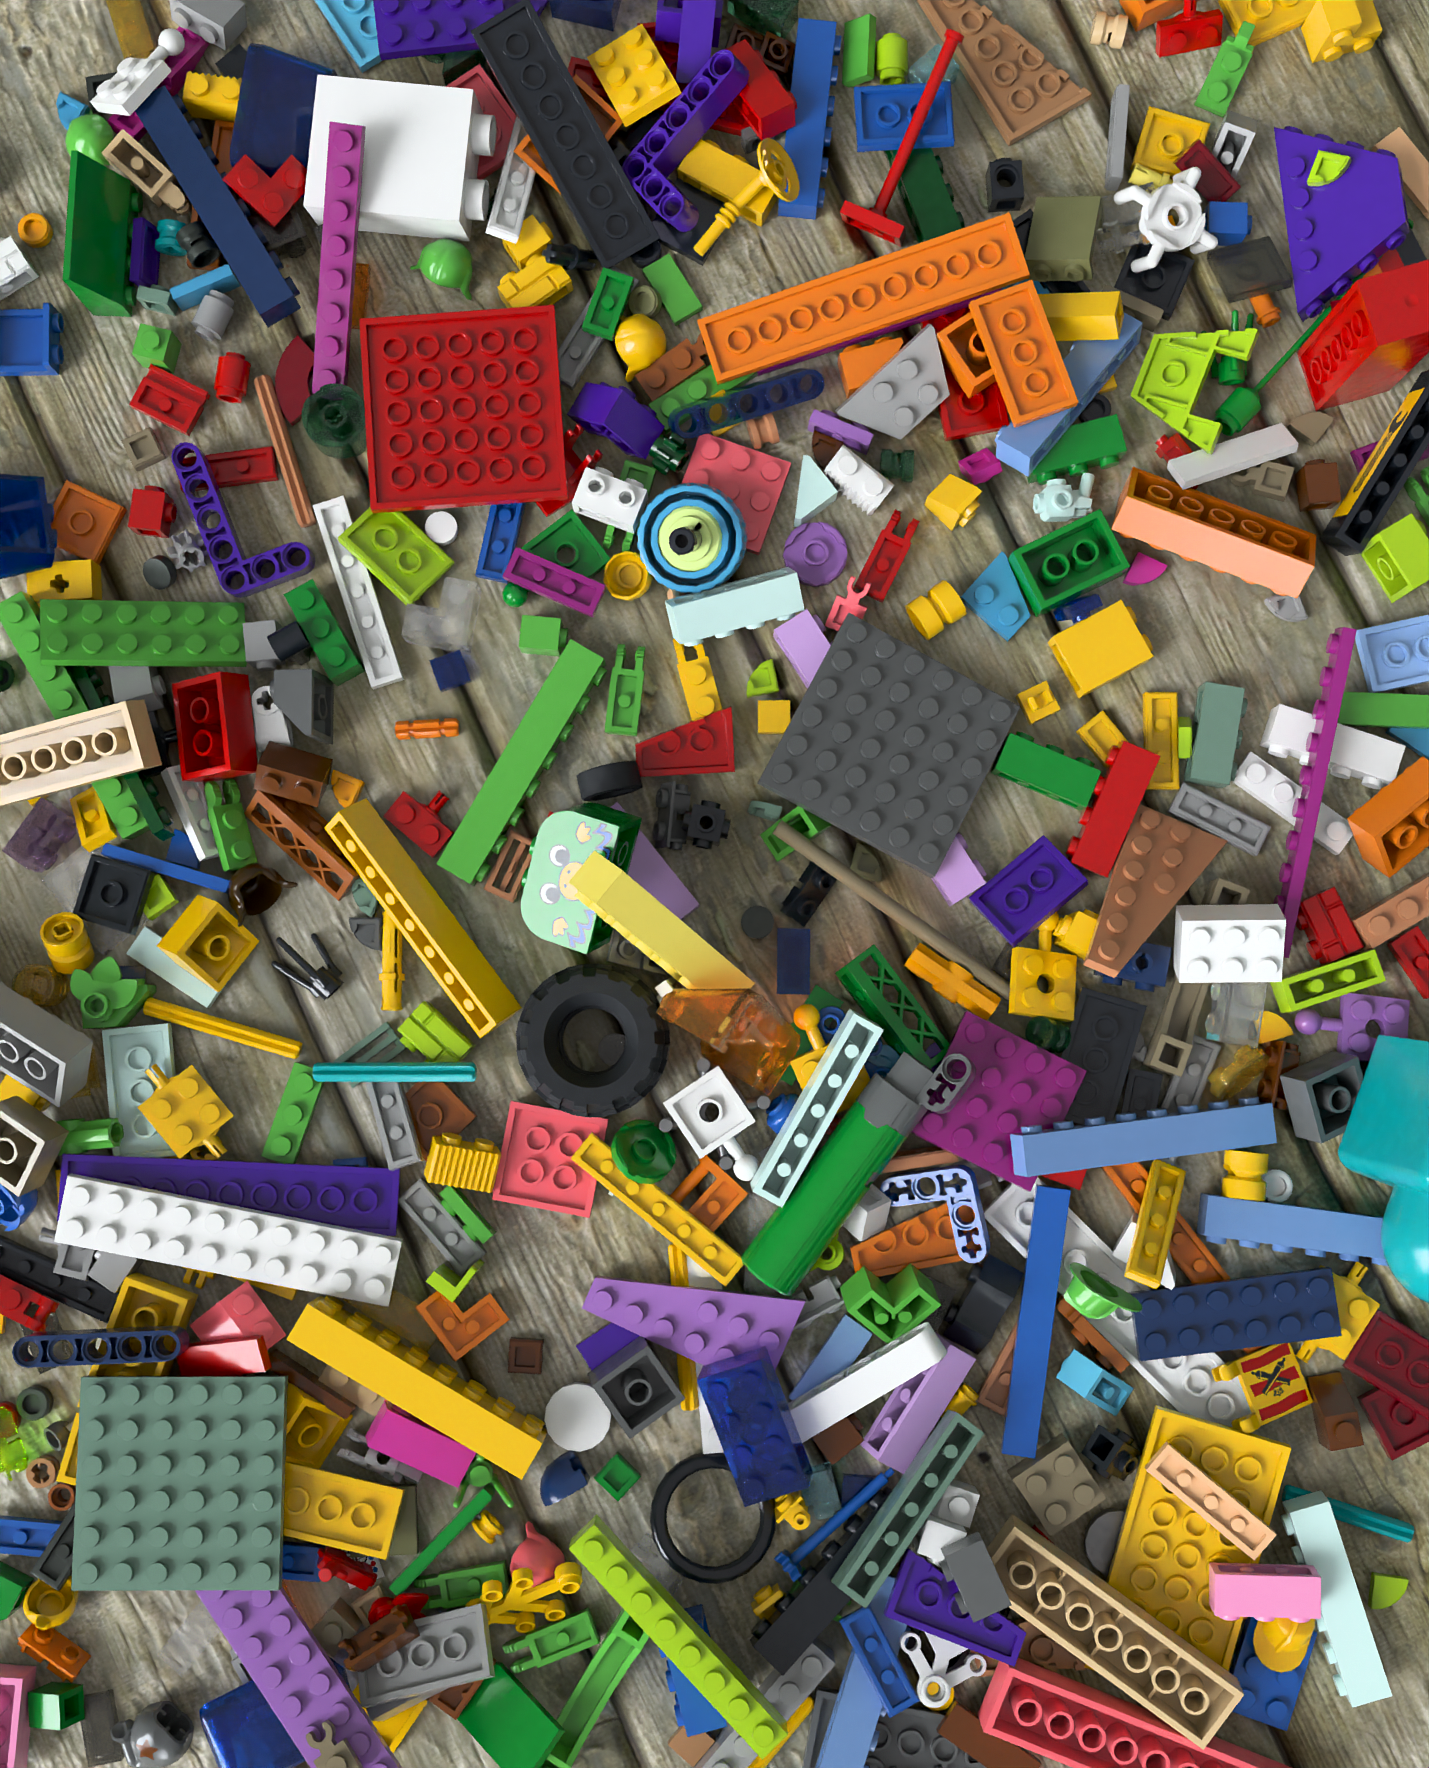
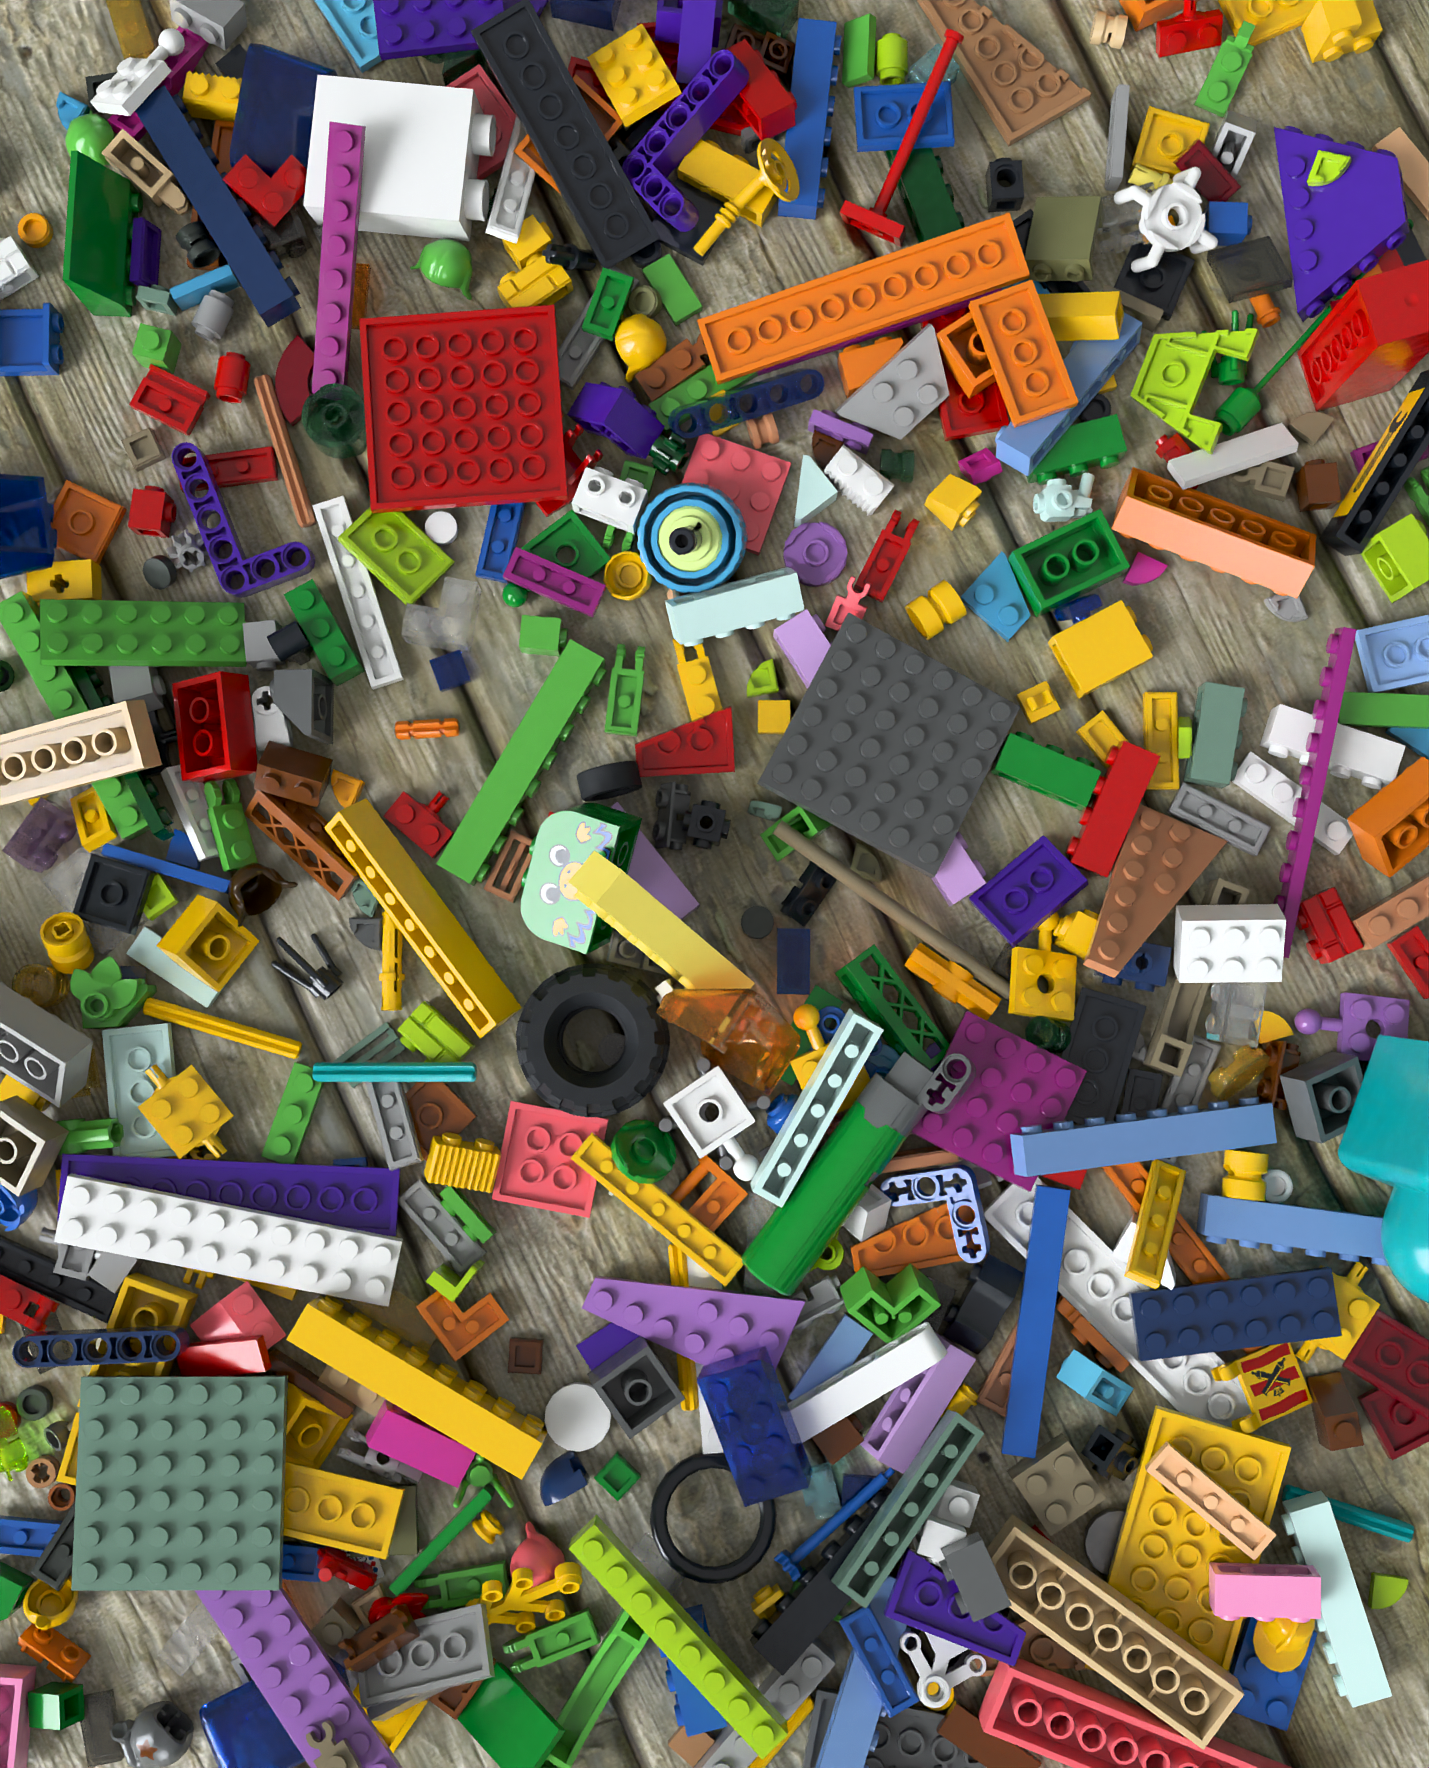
(167, 240): teal wheel -> none
(793, 1510): yellow hinge -> none
(1096, 1296): bright green piece -> none
(1328, 981): lime brick -> none

